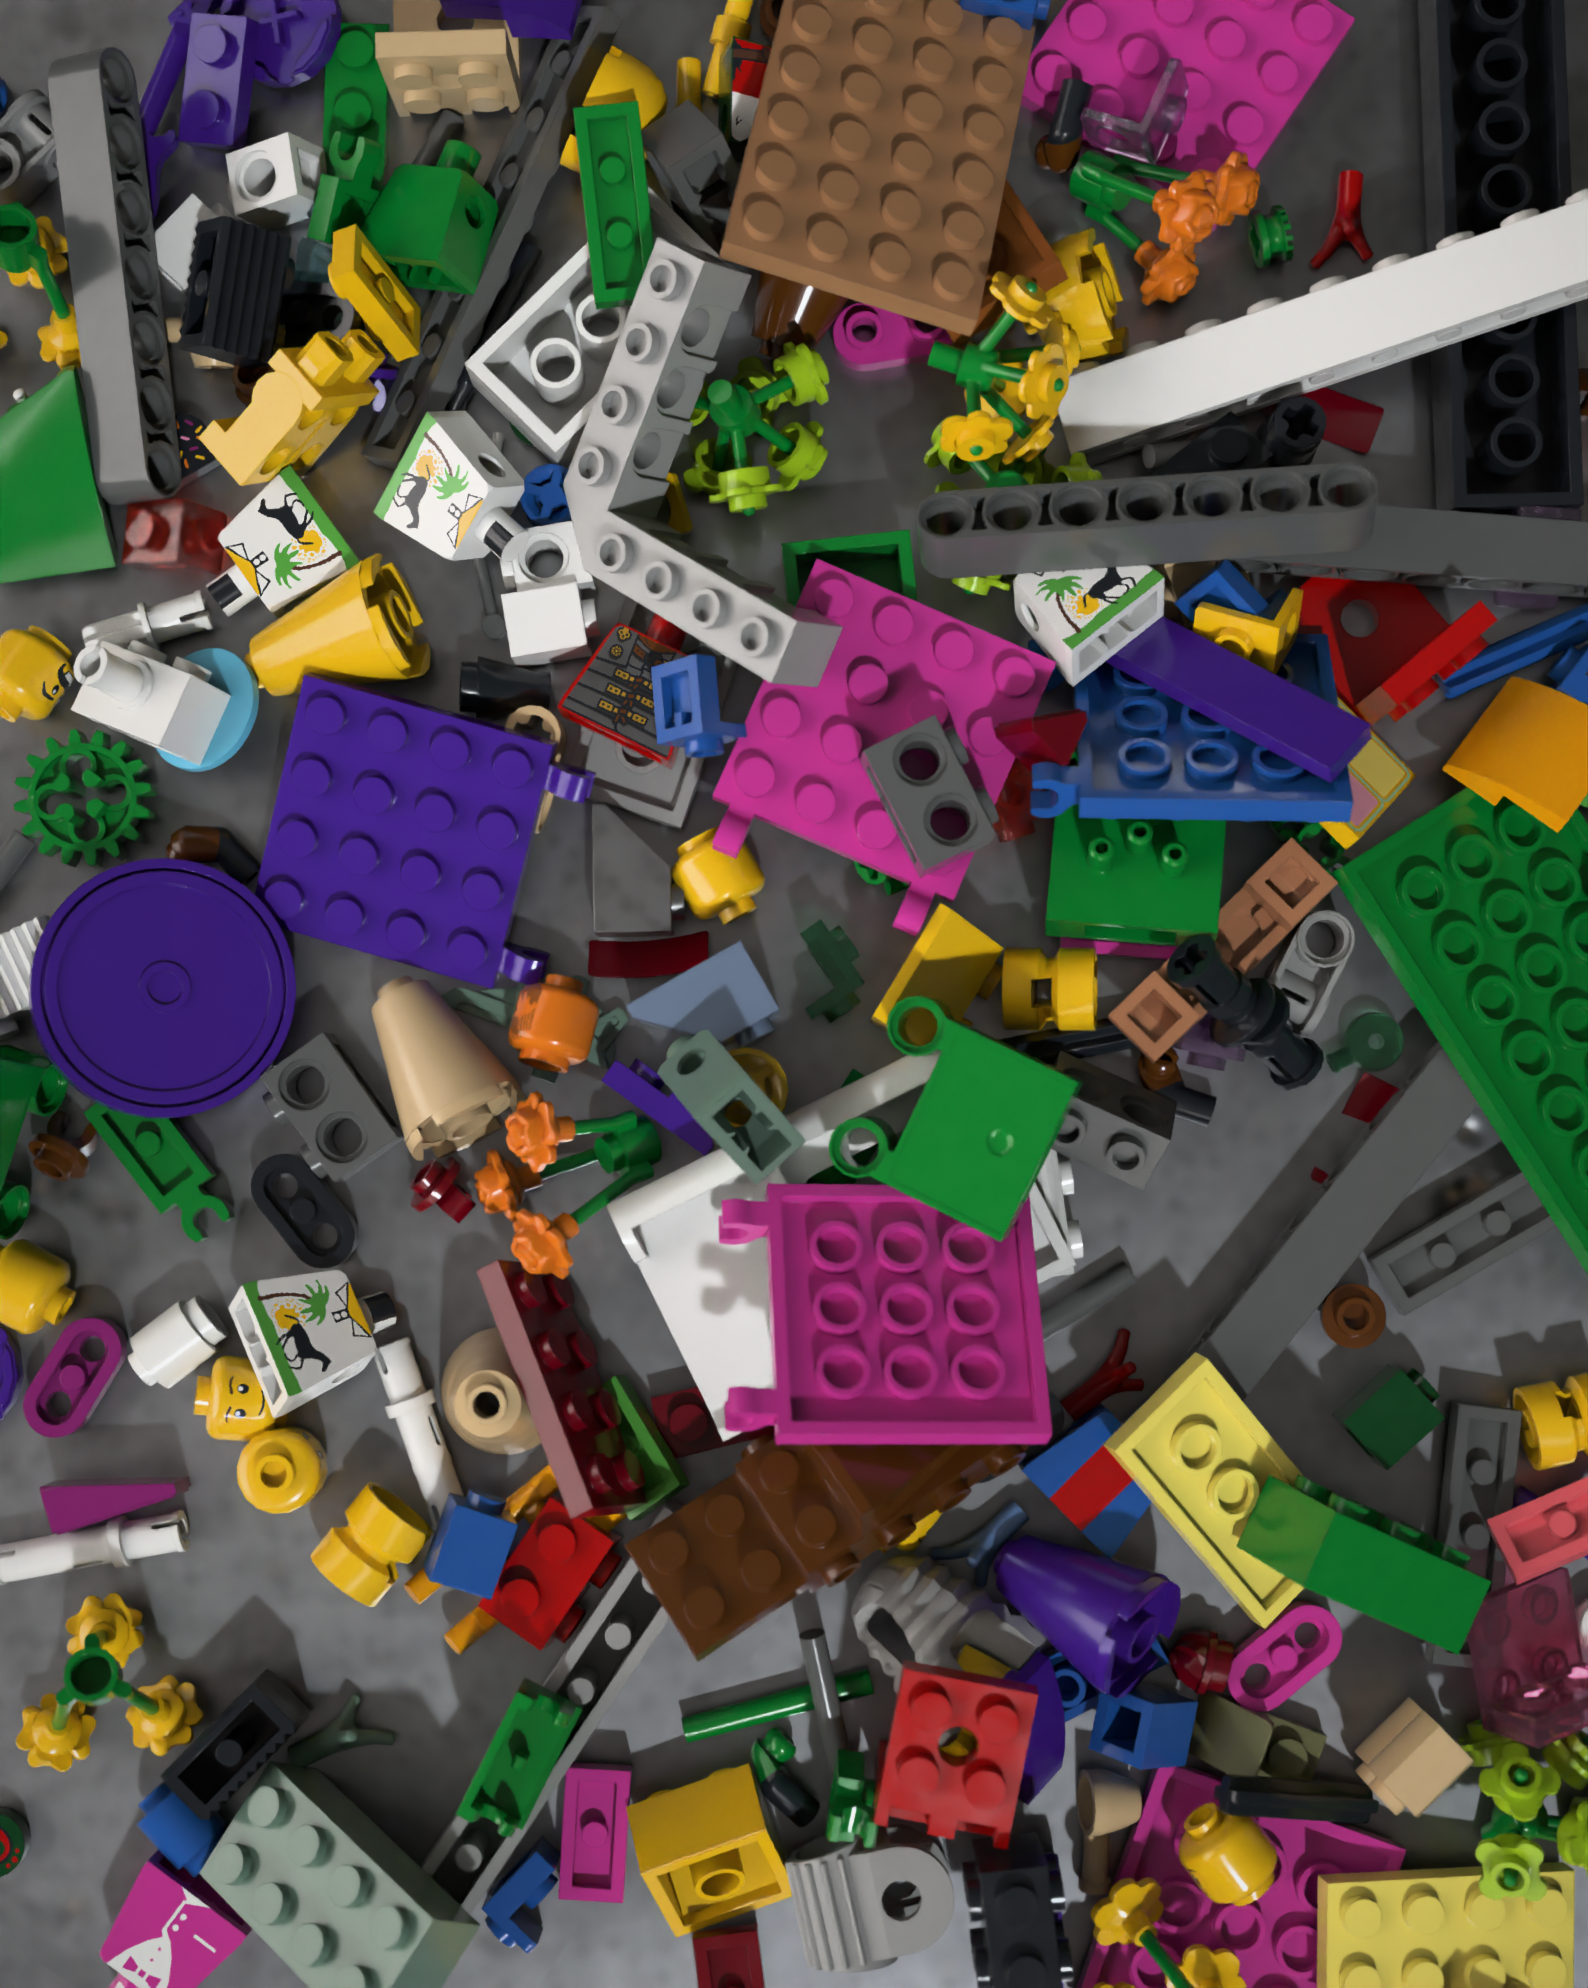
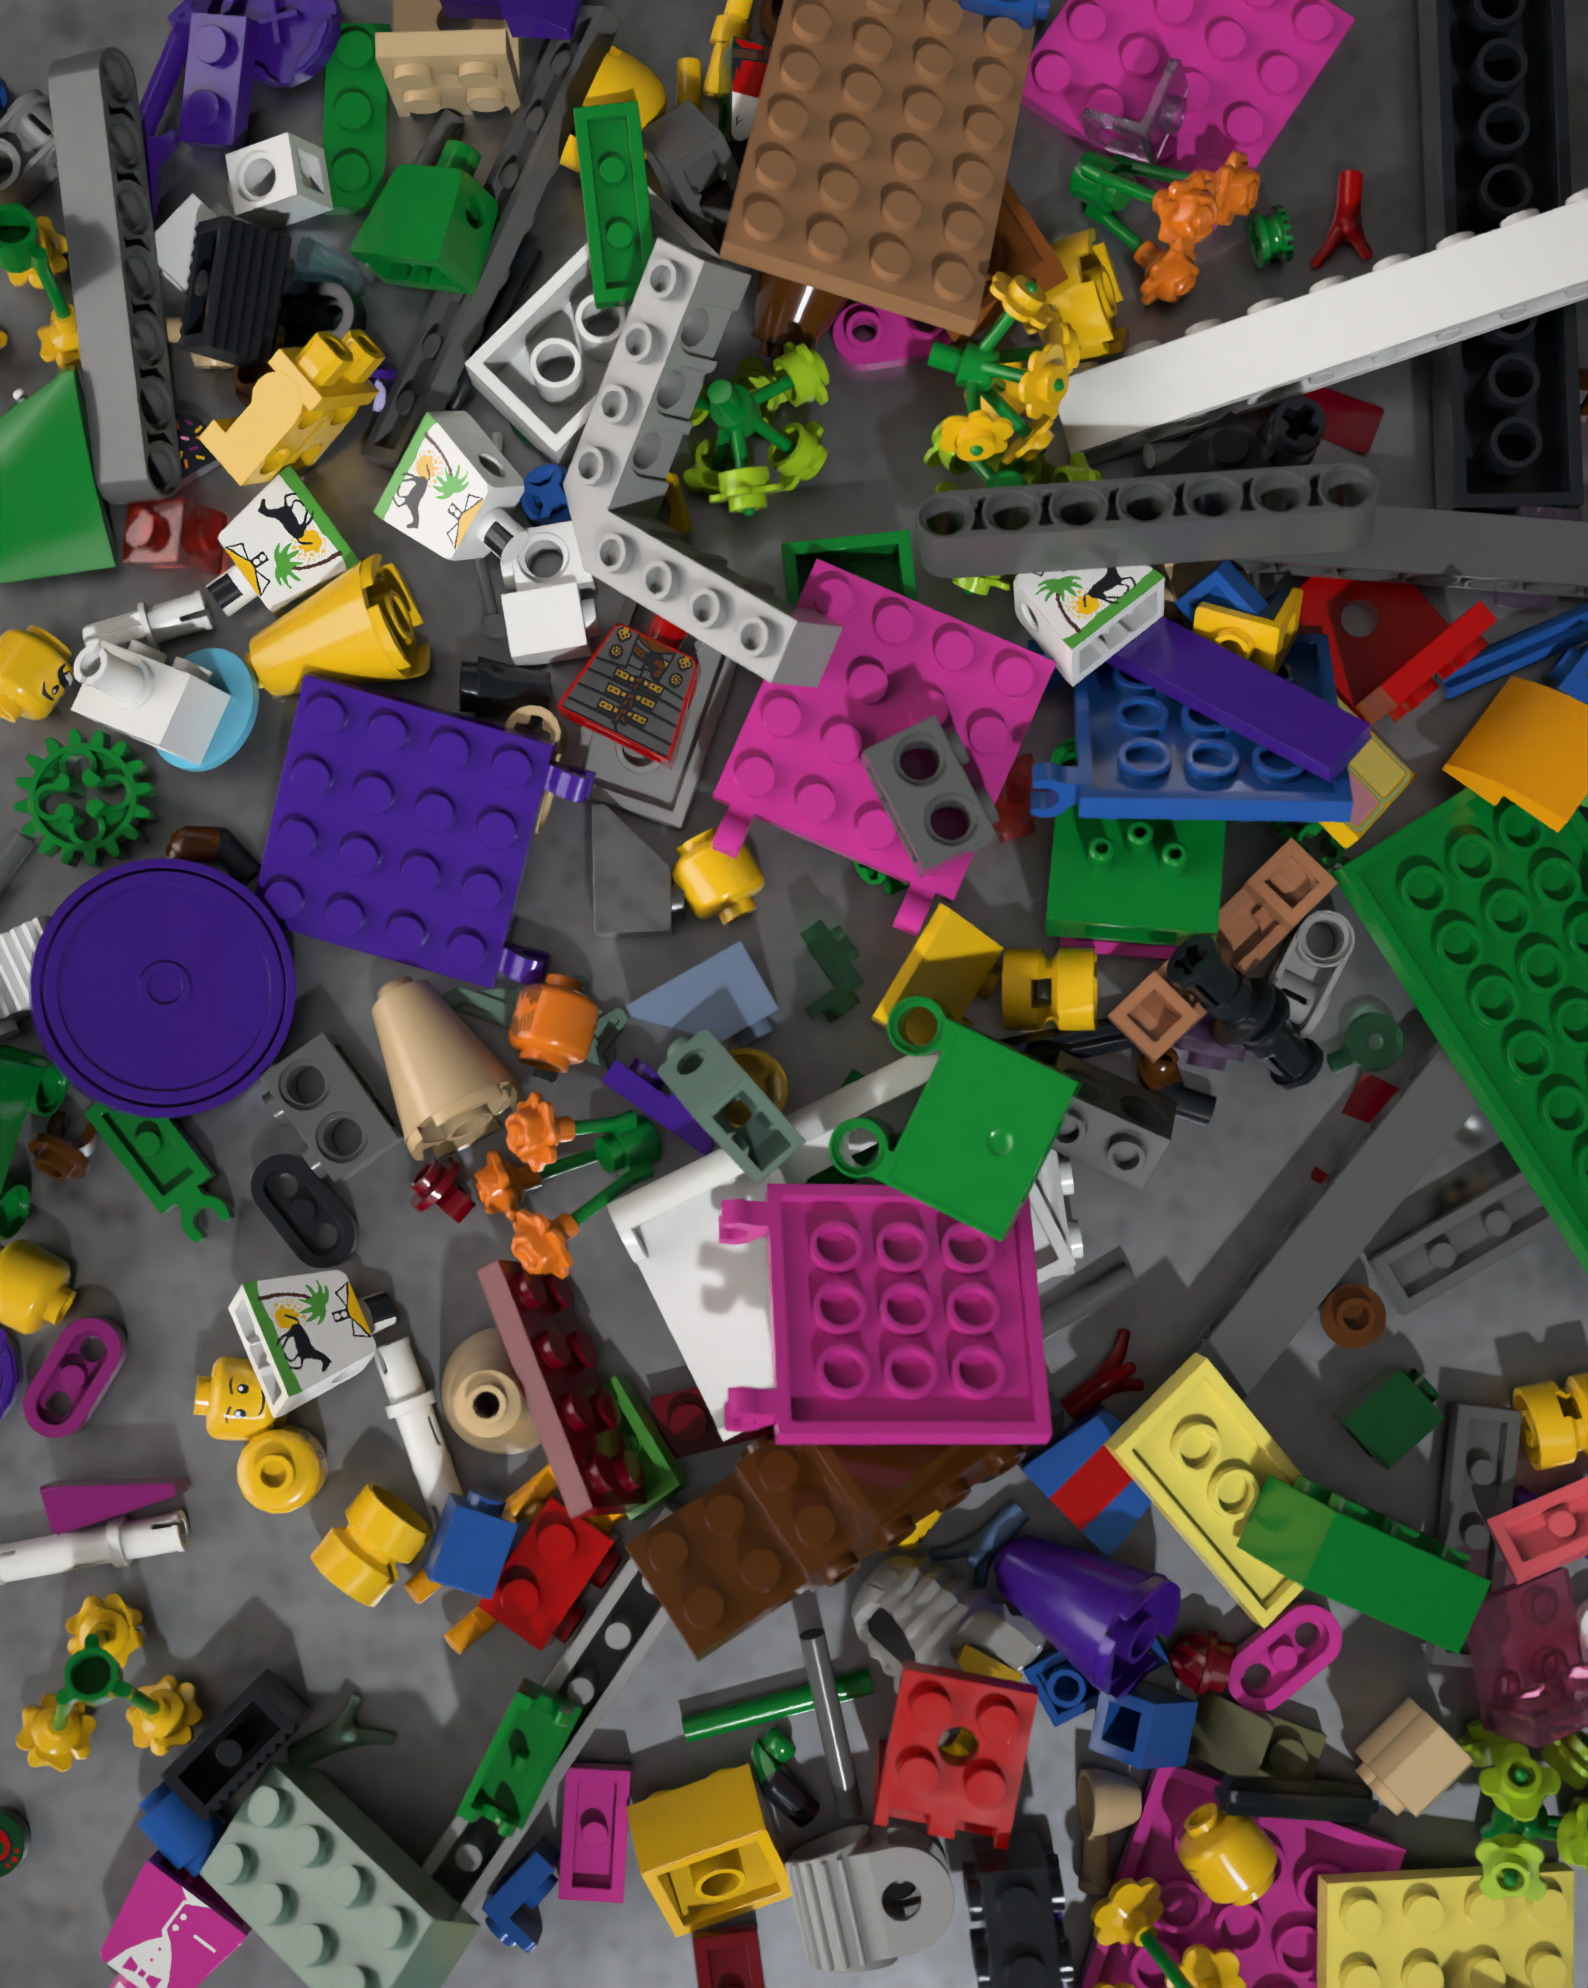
(176, 1342): white brick -> none
(347, 195): green plate -> none
(375, 293): yellow plate -> none
(647, 958): dark red sticker -> none
(689, 707): blue bracket -> none
(851, 1801): green plate -> none
(1043, 737): dark red slope -> none
(1048, 1731): dark purple slope -> none
(1062, 146): black arm -> none

